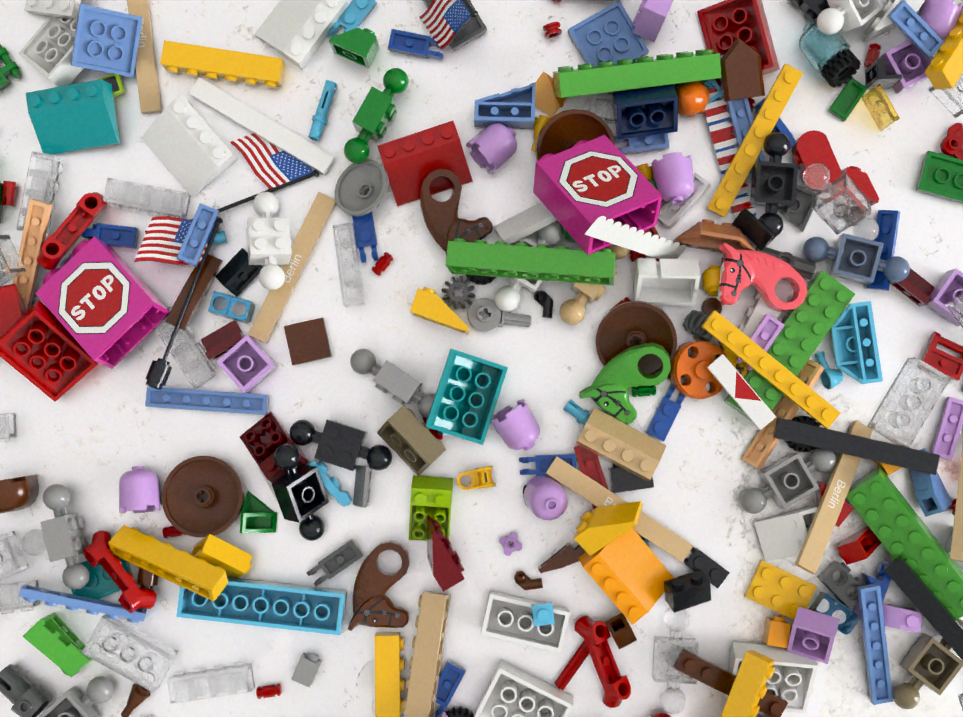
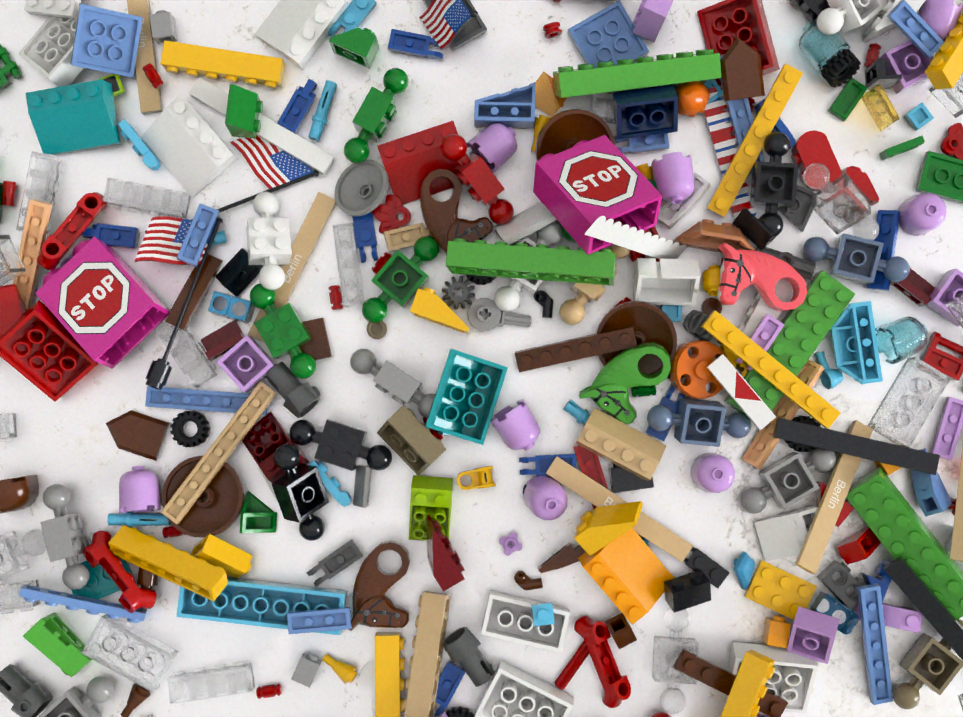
(135, 519): none -> medium azure pin
(138, 433): none -> reddish brown tile
(139, 147): none -> medium azure hinge
(152, 75): none -> red piece
(163, 26): none -> light grey brick
(202, 429): none -> black tyre
(218, 453): none -> tan tile
(243, 112): none -> green slope
(283, 331): none -> green brick
(298, 107): none -> blue hinge
(298, 396): none -> dark grey piece
(319, 620): none -> medium blue plate
(335, 297): none -> red piece
(345, 671): none -> yellow cone
(377, 330): none -> dark tan tile
(388, 213): none -> red plate
(400, 279): none -> green brick
(405, 236): none -> tan plate
(463, 649): none -> dark grey piece
(478, 177): none -> red brick
(576, 348): none -> reddish brown plate
(673, 311): none -> medium azure plate
(699, 422): none -> sand blue brick
(712, 473): none -> lavender cylinder
(743, 569): none -> dark azure piece
(901, 148): none -> green tile
(901, 338): none -> clear light blue cylinder
(918, 116): none -> medium azure plate
(922, 213): none -> lavender cylinder

